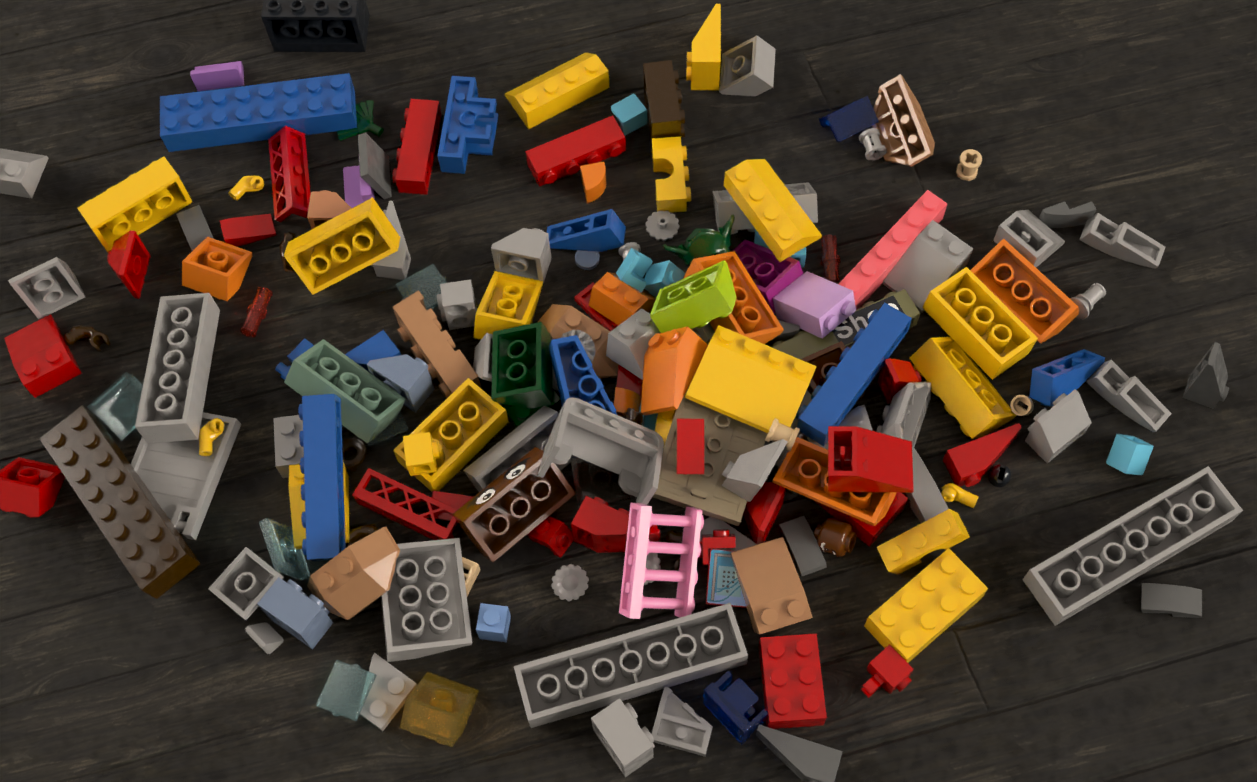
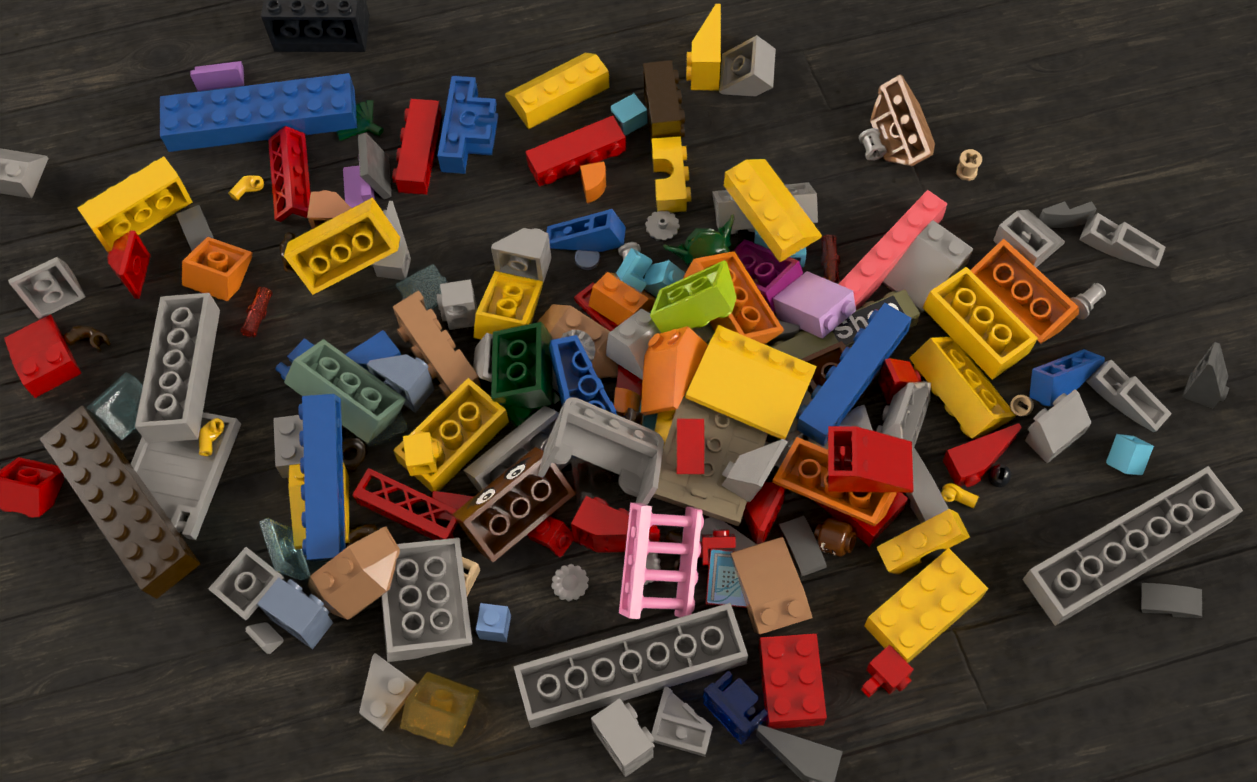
(247, 229): red slope -> none
(346, 690): clear light blue piece -> none
(779, 431): tan bush -> none
(850, 119): clear blue panel -> none

